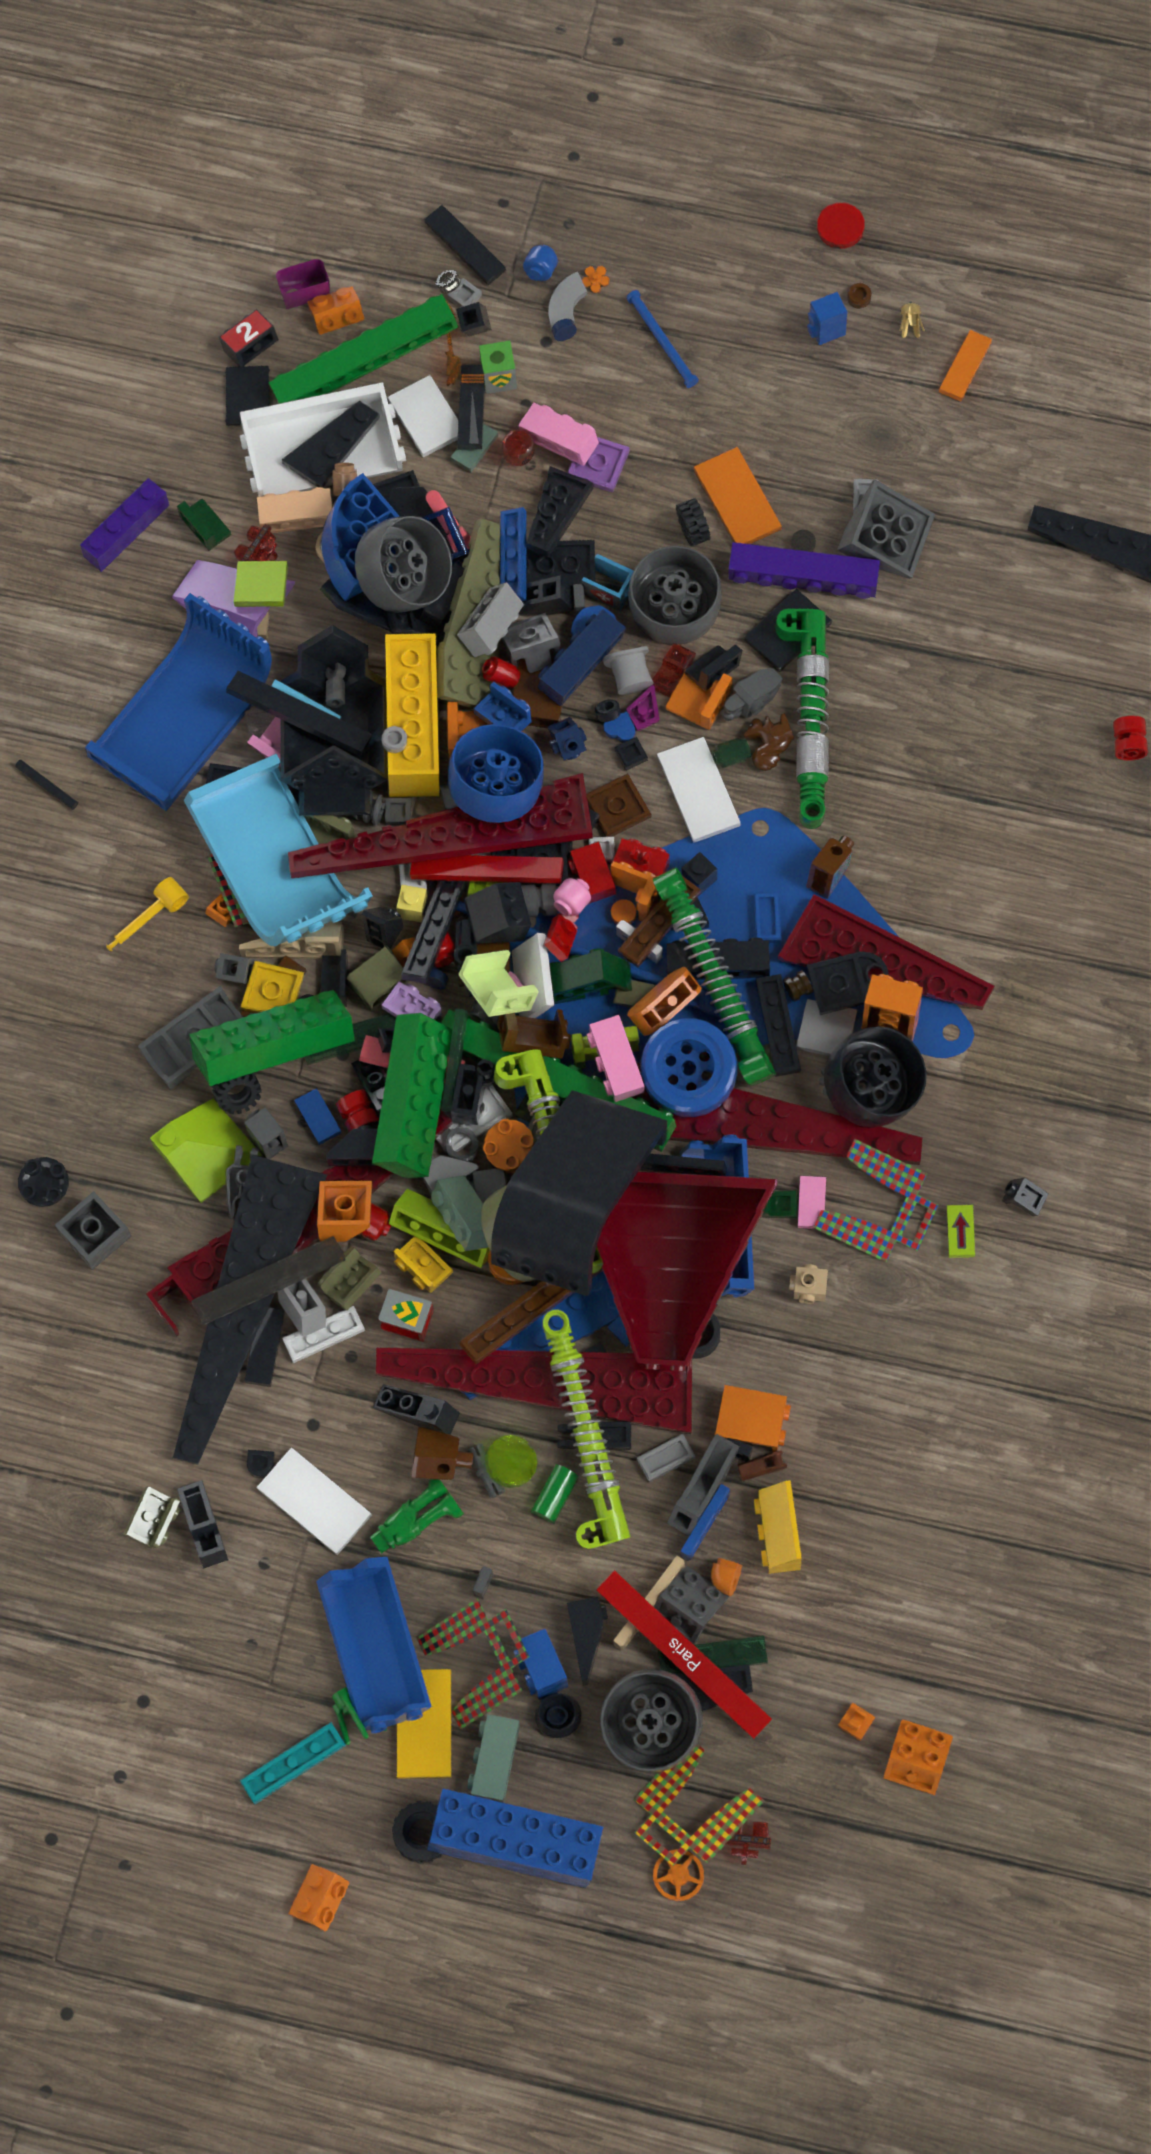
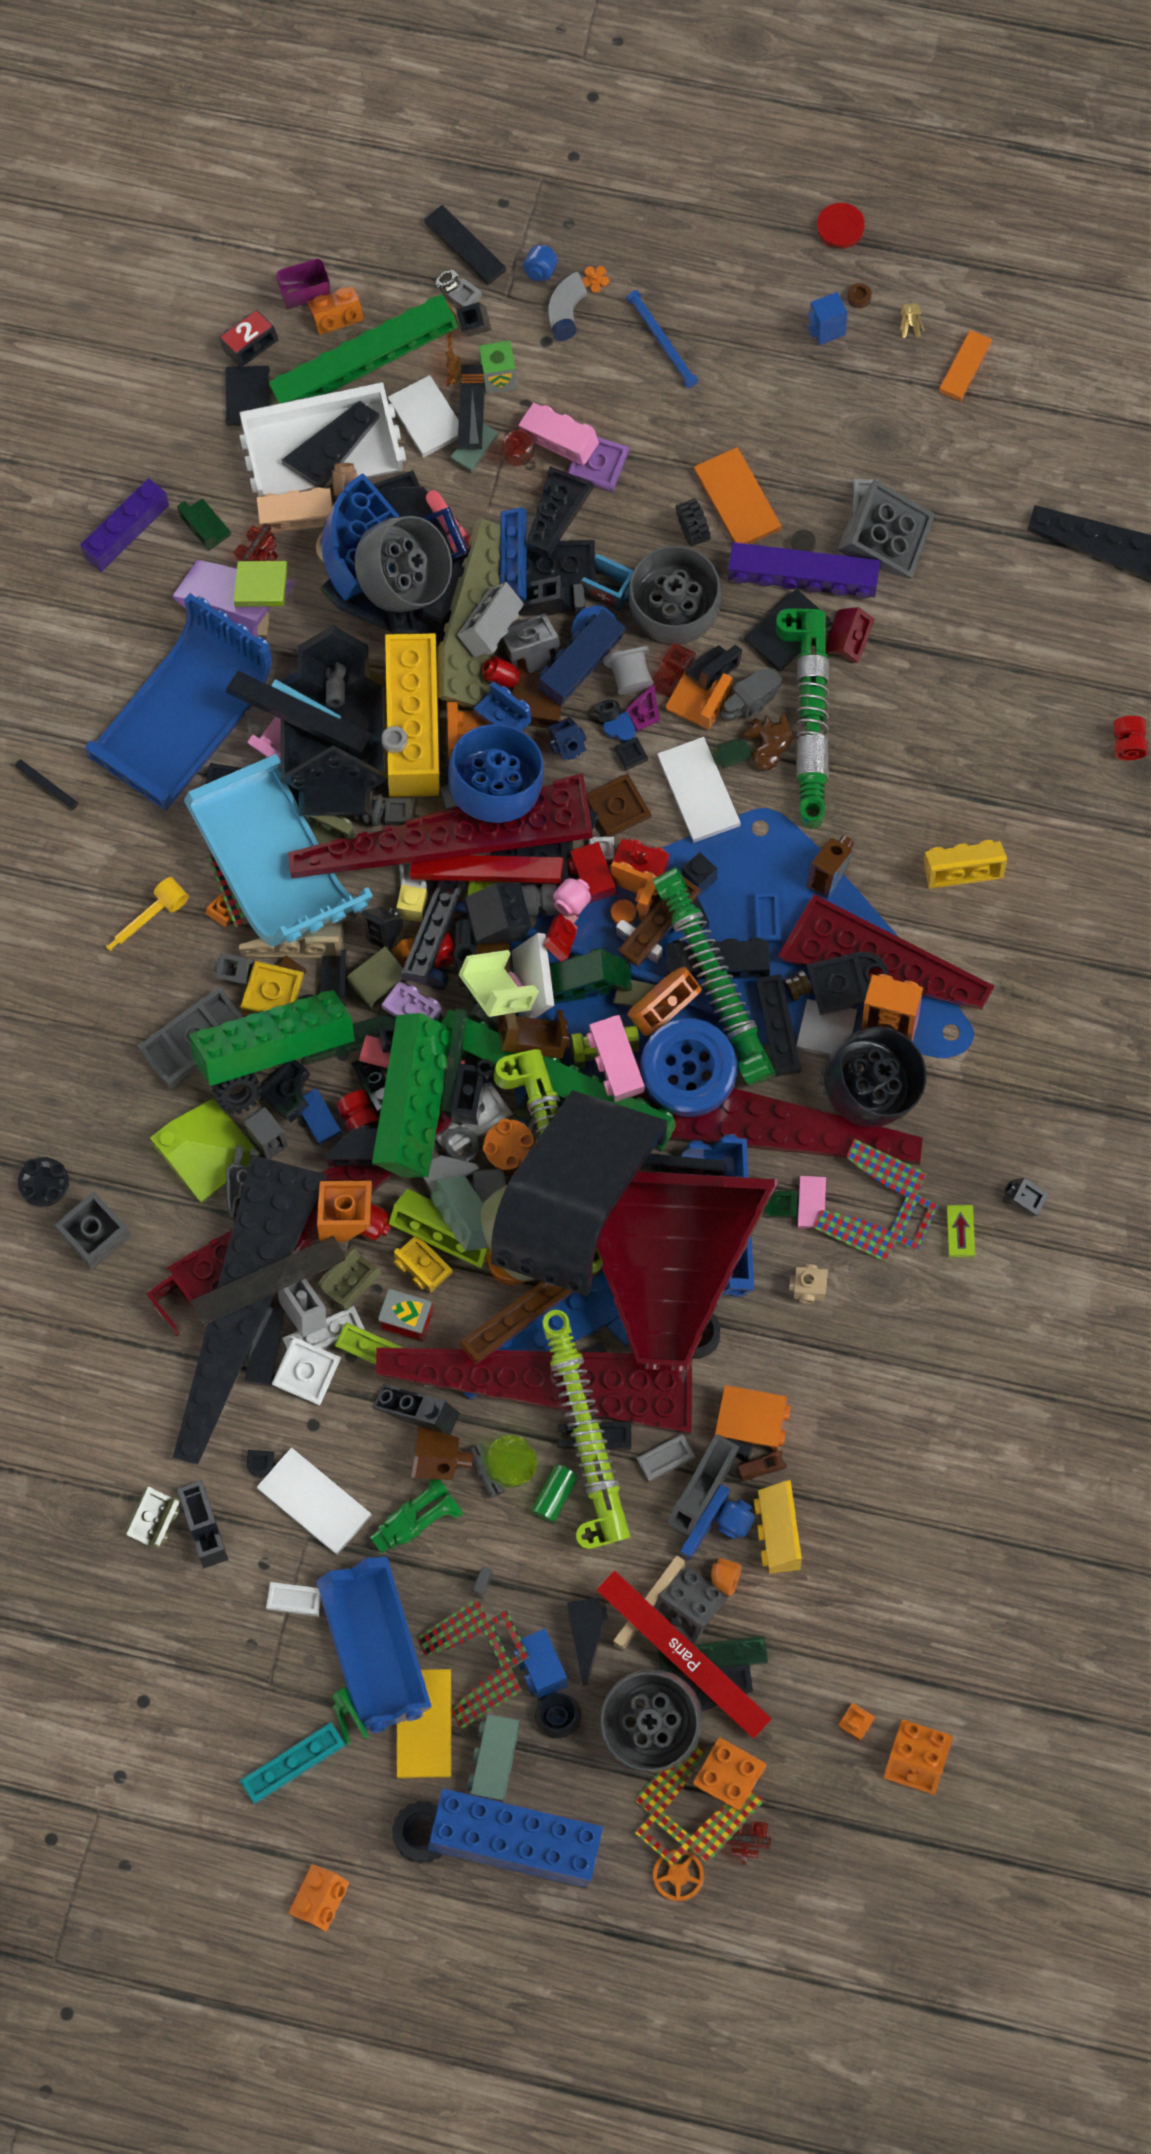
(285, 1090): none -> black tile
(294, 1599): none -> white tile
(306, 1371): none -> white tile
(361, 1343): none -> lime tile
(729, 1774): none -> orange bracket
(735, 1519): none -> blue head
(849, 633): none -> dark red panel
(965, 864): none -> yellow slope

